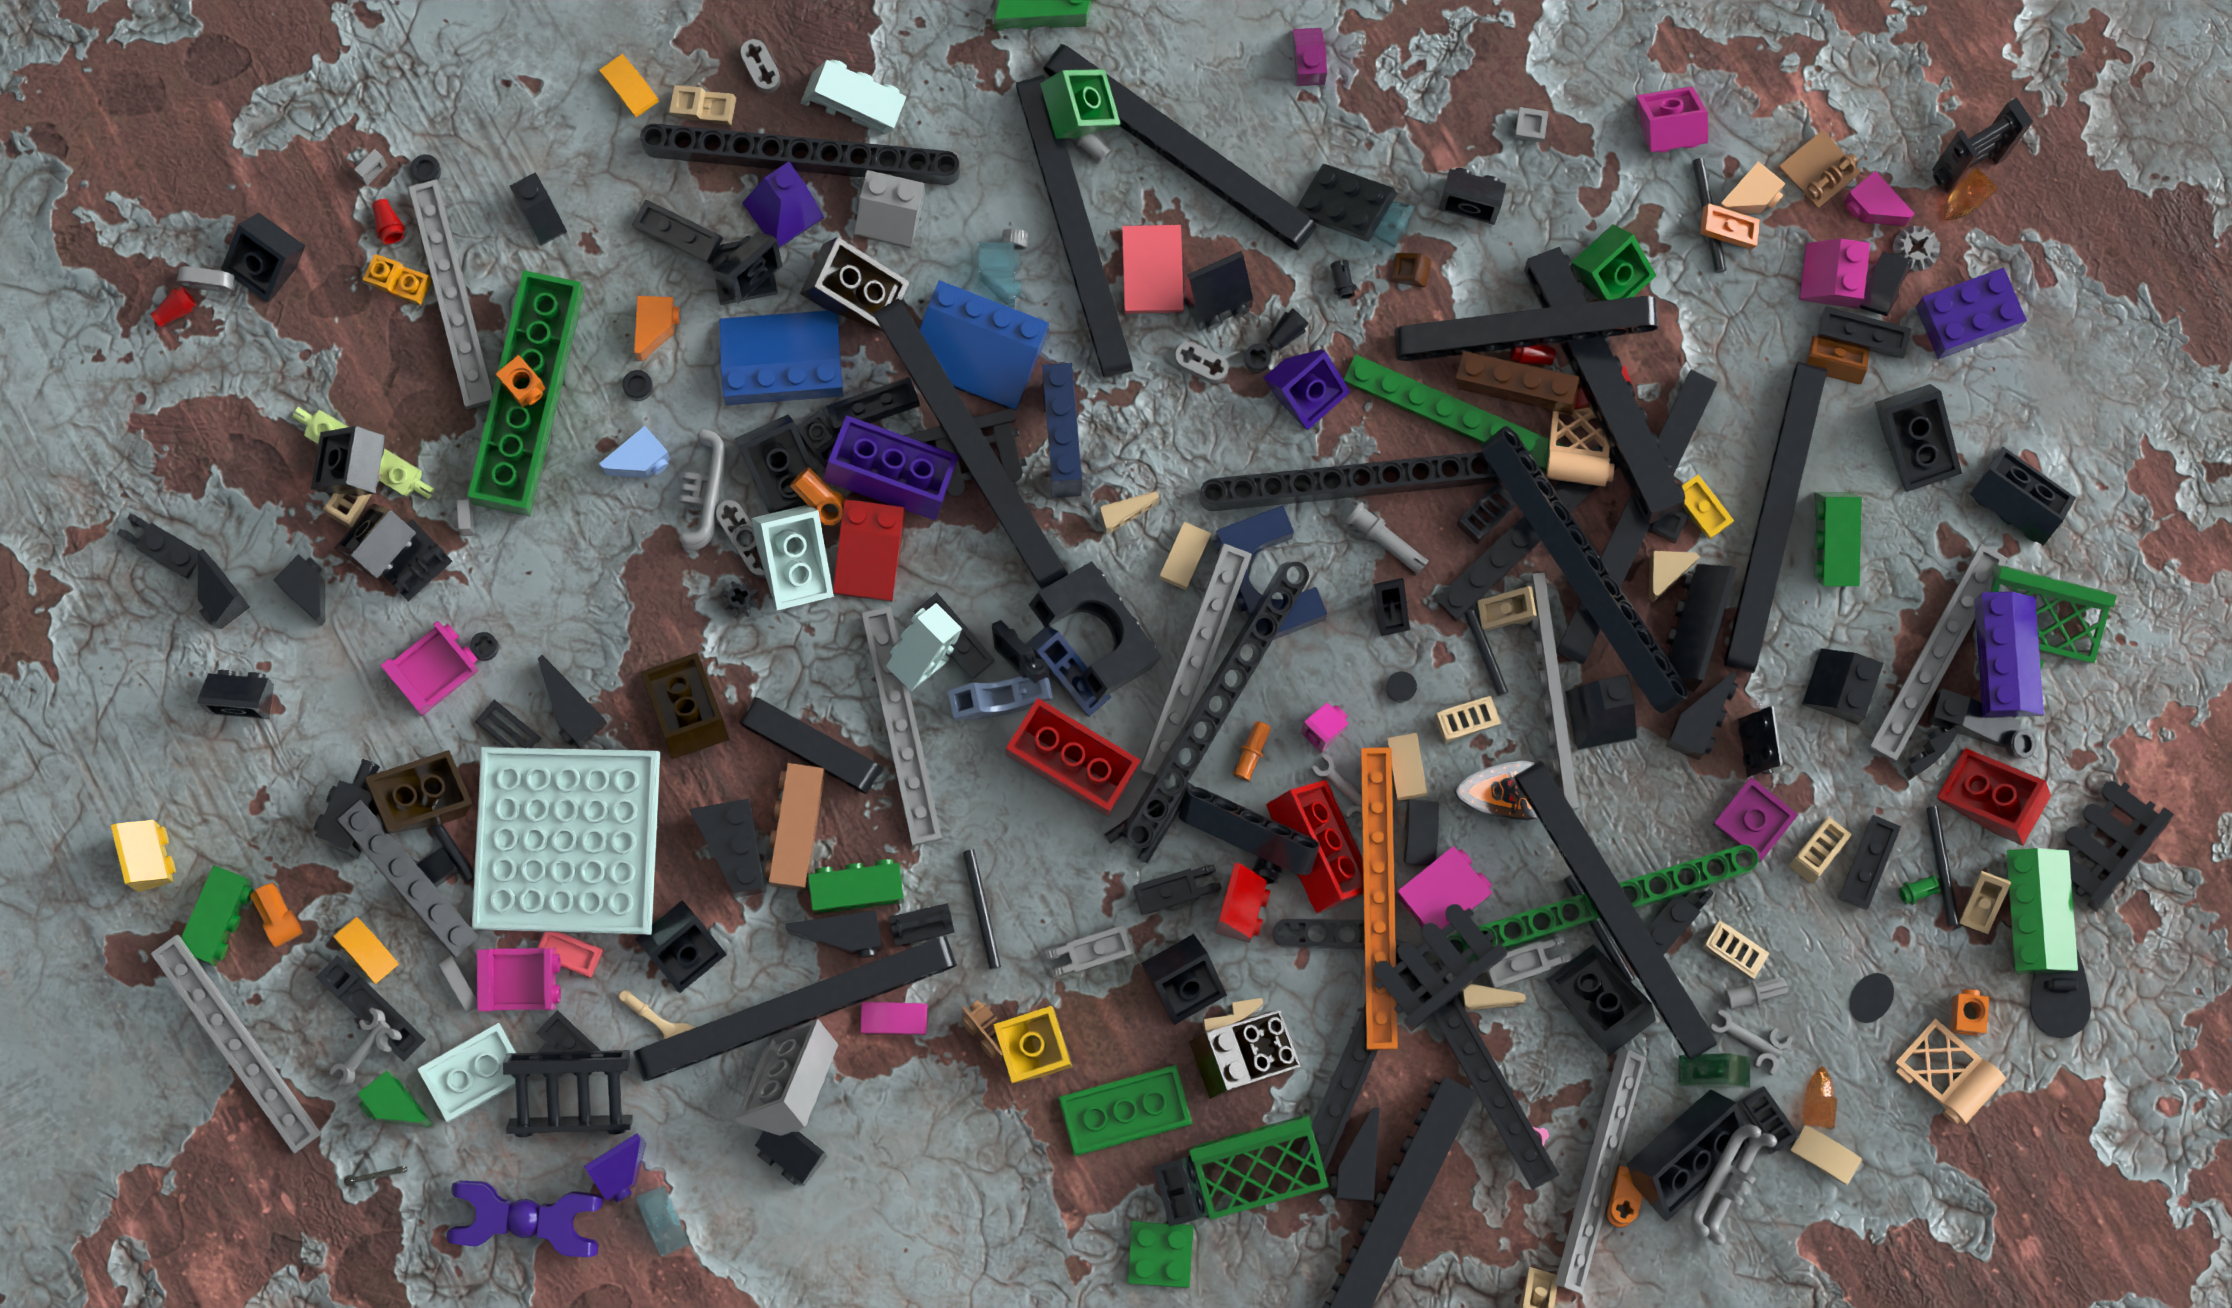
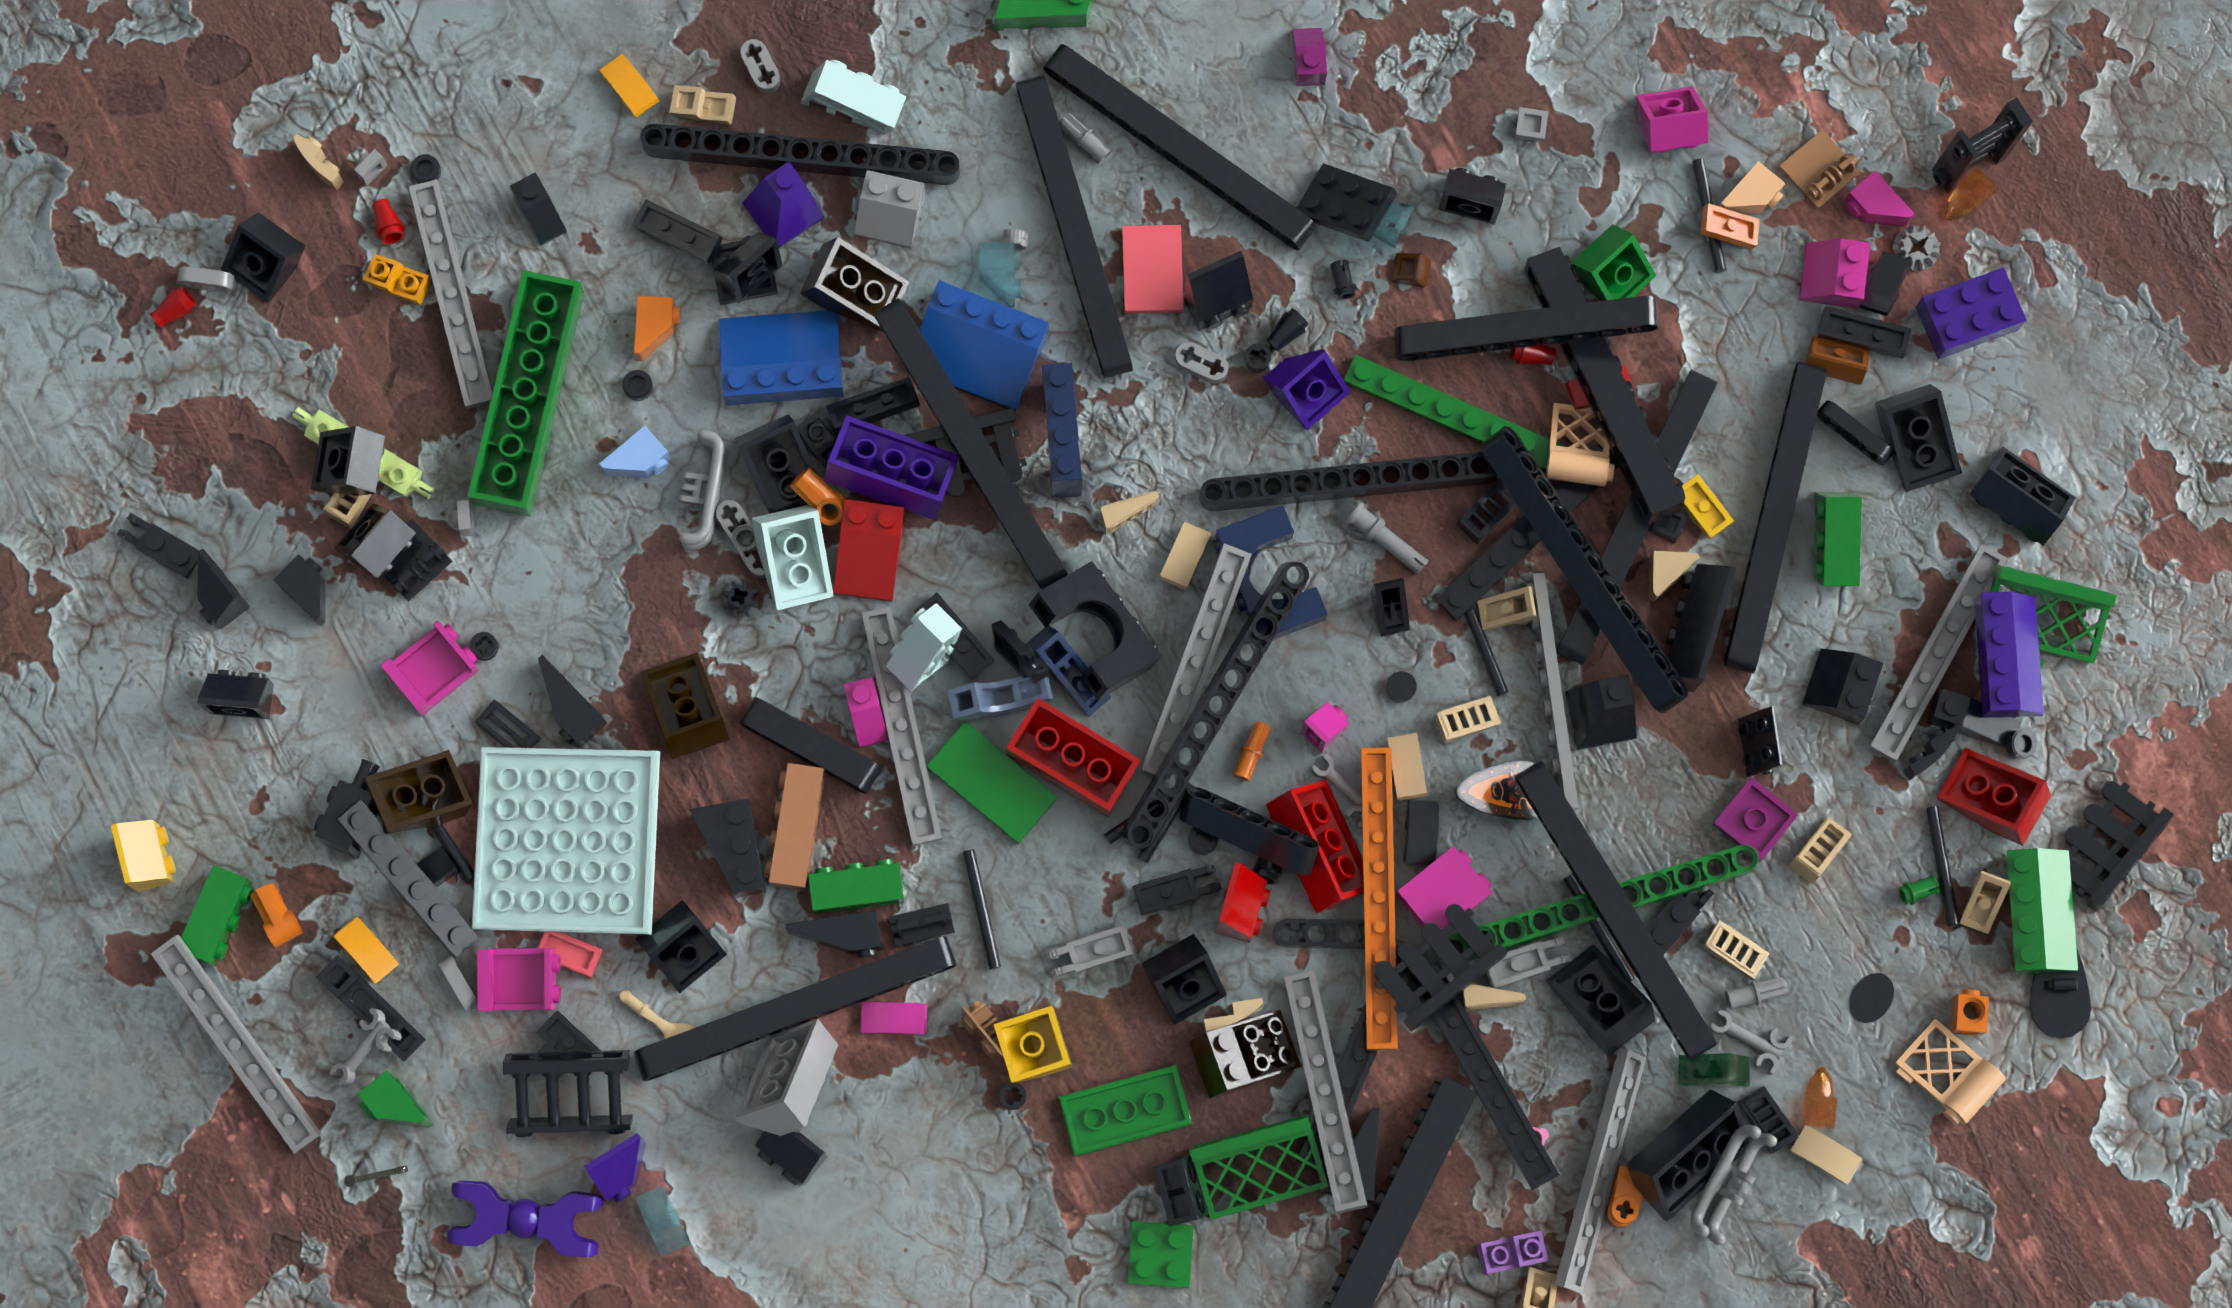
(314, 157): none -> tan slope
(469, 1073): light aqua plate -> none
(512, 373): orange brick -> none
(866, 712): none -> dark pink slope
(991, 782): none -> green tile
(1008, 1087): none -> black bush
(1079, 103): green slope -> none
(1202, 842): none -> black tile
(1325, 1092): none -> light grey plate
(1512, 1252): none -> medium lavender slope
(1518, 382): reddish brown brick -> none
(1696, 724): black slope -> none
(1855, 432): none -> black beam
(1869, 862): black plate -> none

